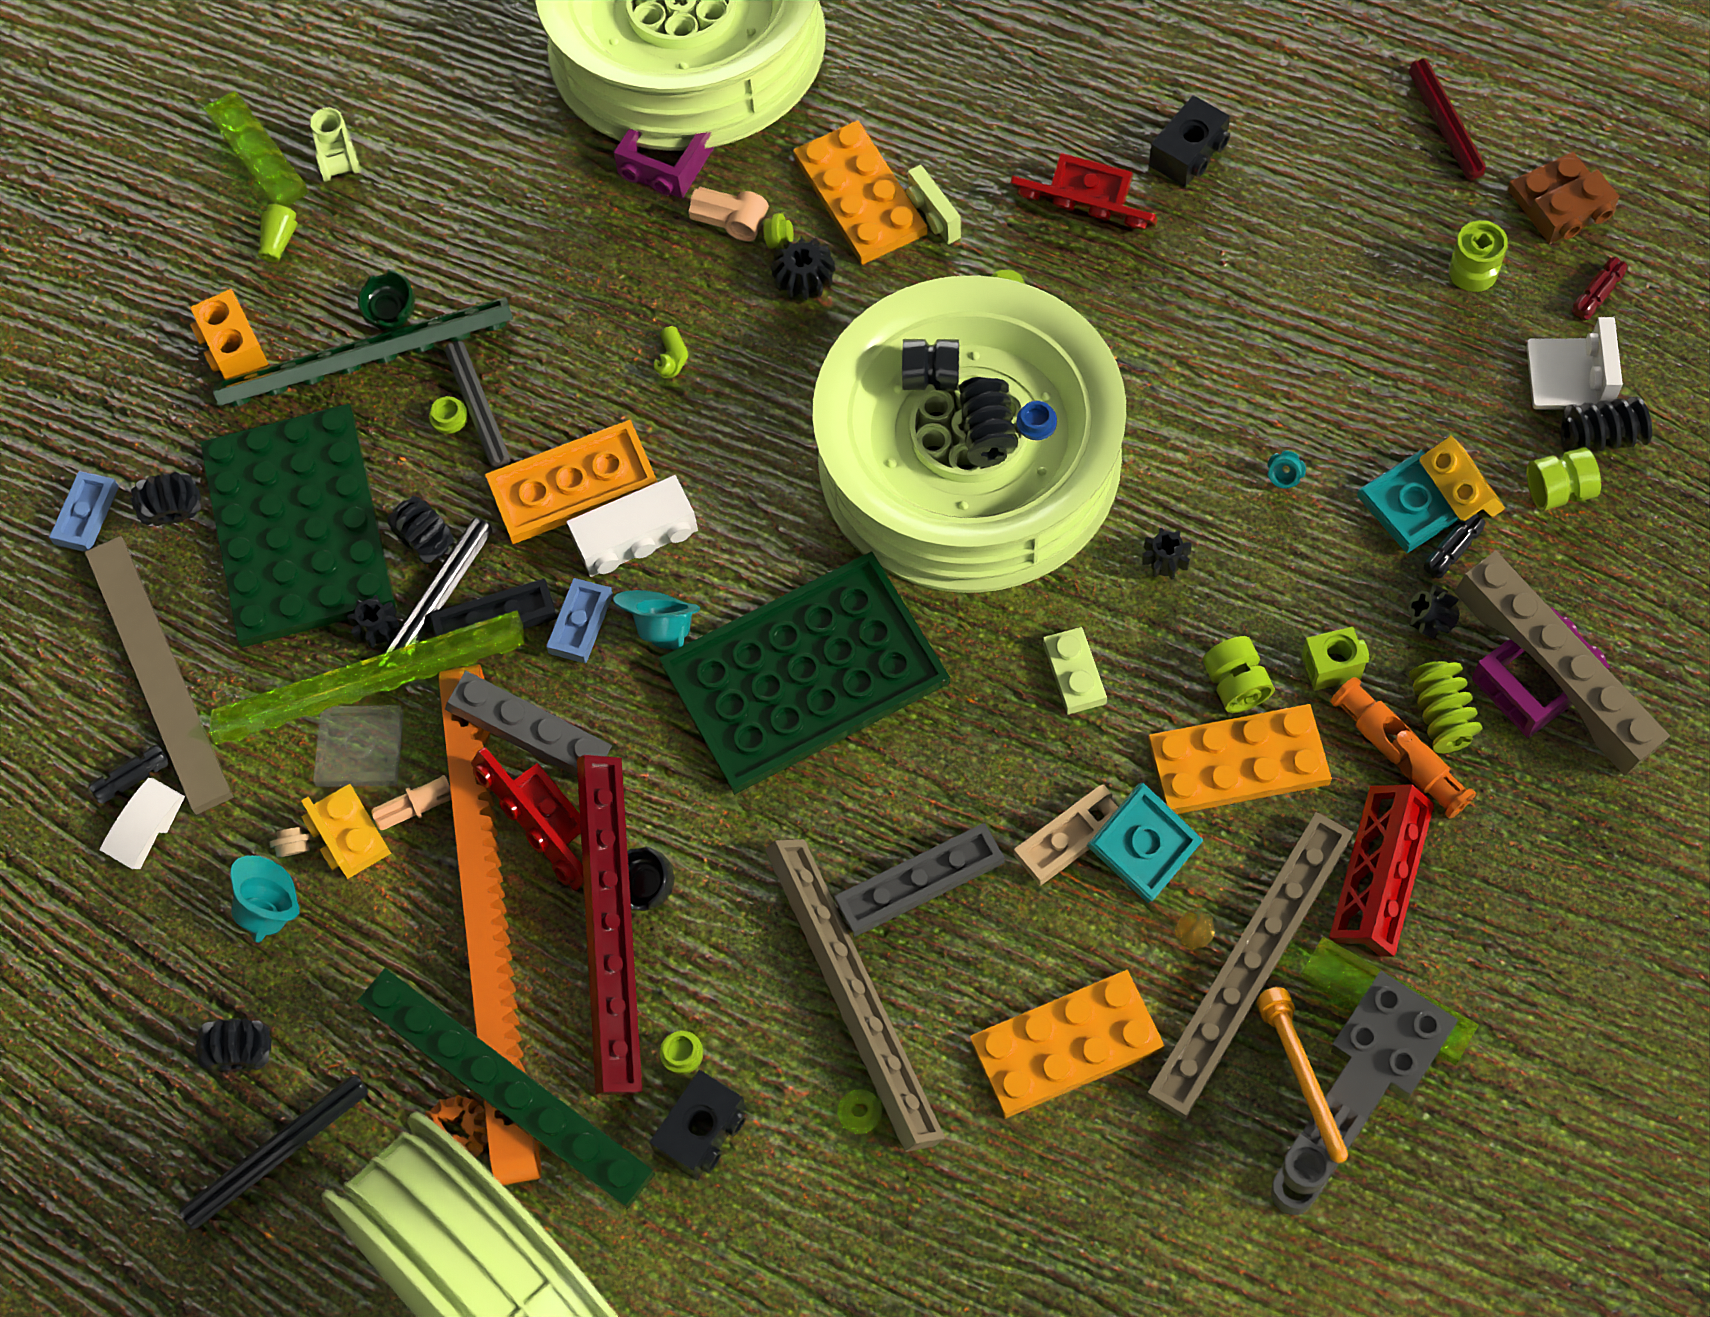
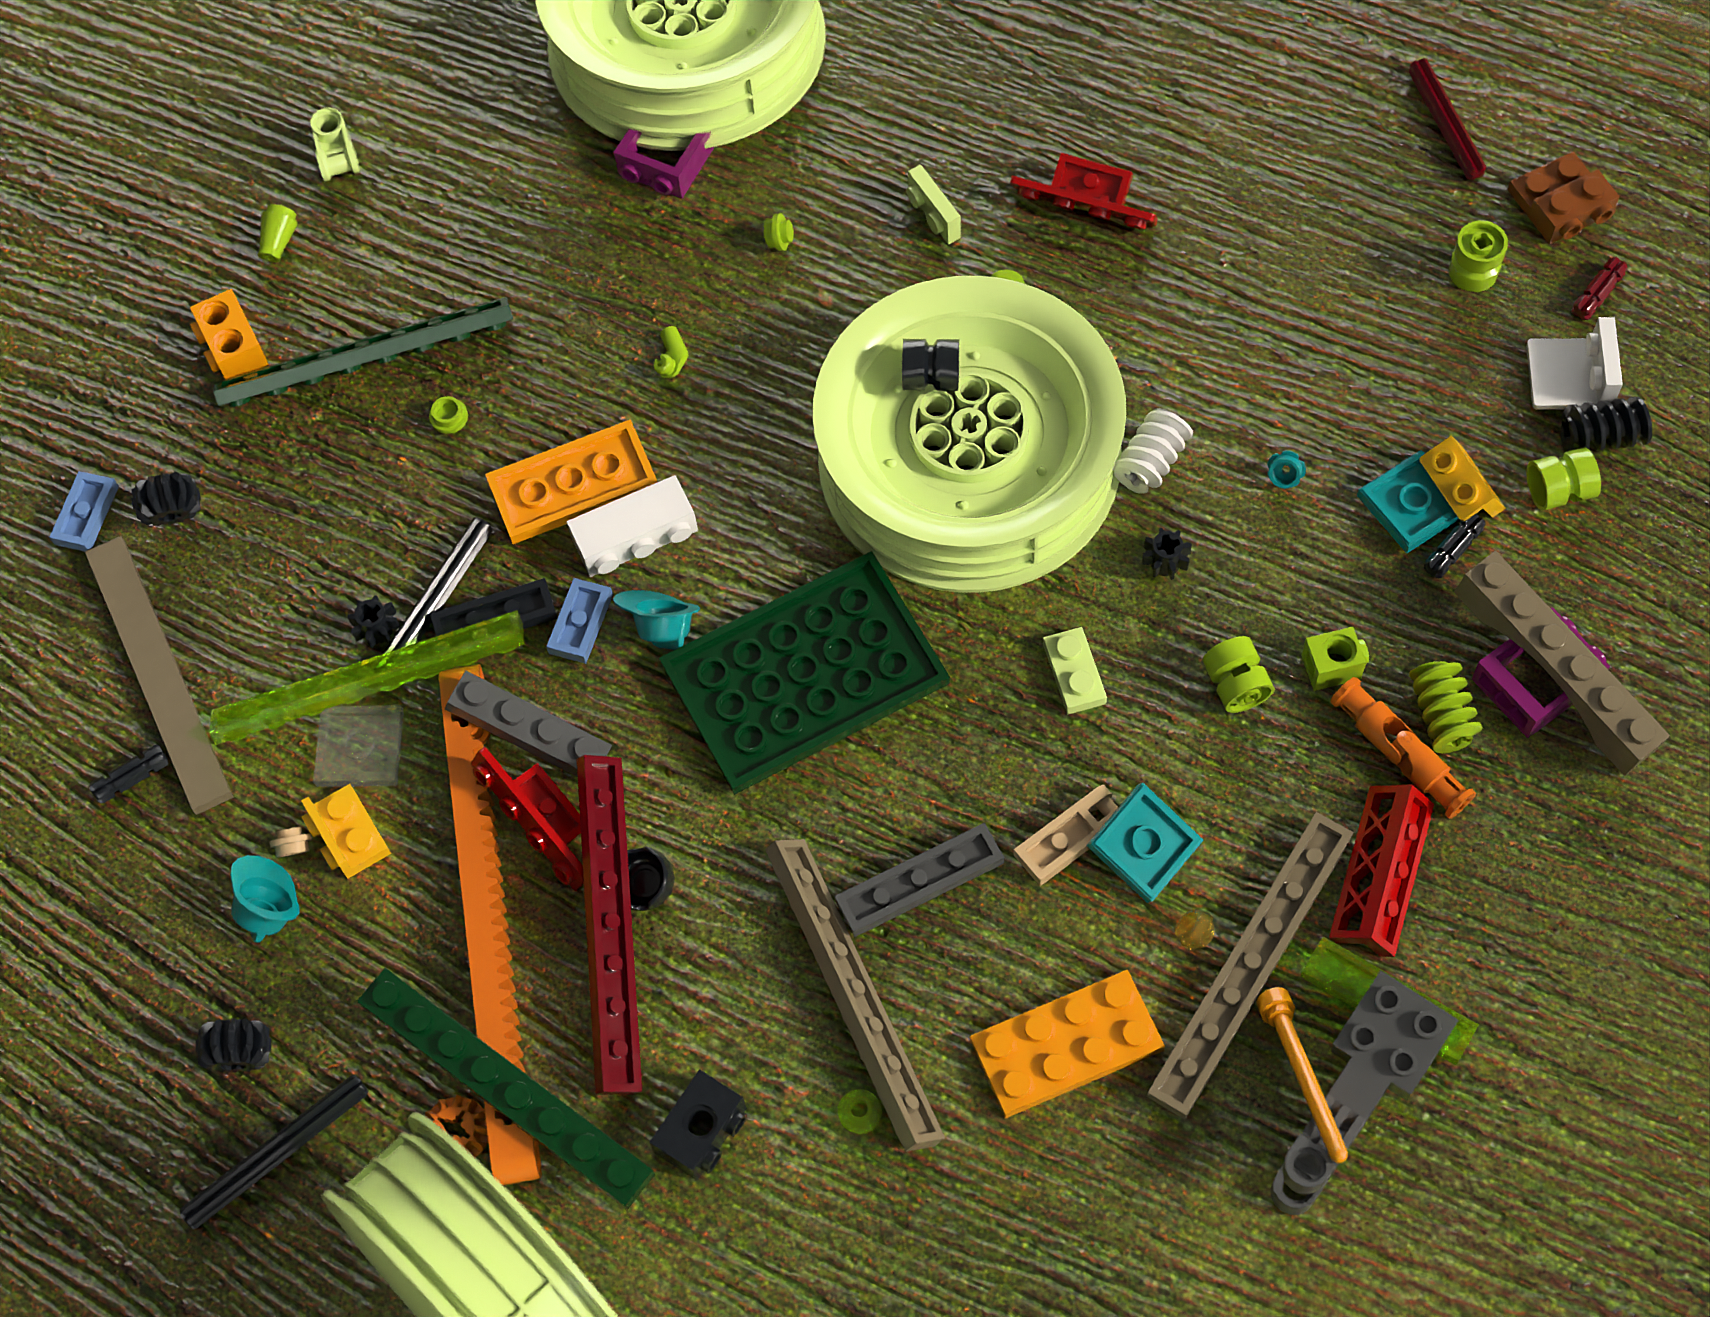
(141, 820): white slope -> none
(256, 150): clear neon green plate -> none
(295, 524): dark green plate -> none
(386, 300): dark green hair -> none
(412, 803): light nougat axle -> none
(420, 529): black gear -> none
(477, 405): dark grey axle -> none
(681, 1052): lime plate -> none
(737, 214): light nougat piece -> none
(803, 268): black gear -> none
(860, 192): light orange plate -> none
(987, 420): black piece -> none
(1036, 420): blue plate -> none
(1152, 450): none -> white piece
(1190, 141): black brick -> none
(1239, 759): light orange plate -> none
(1433, 611): black gear -> none

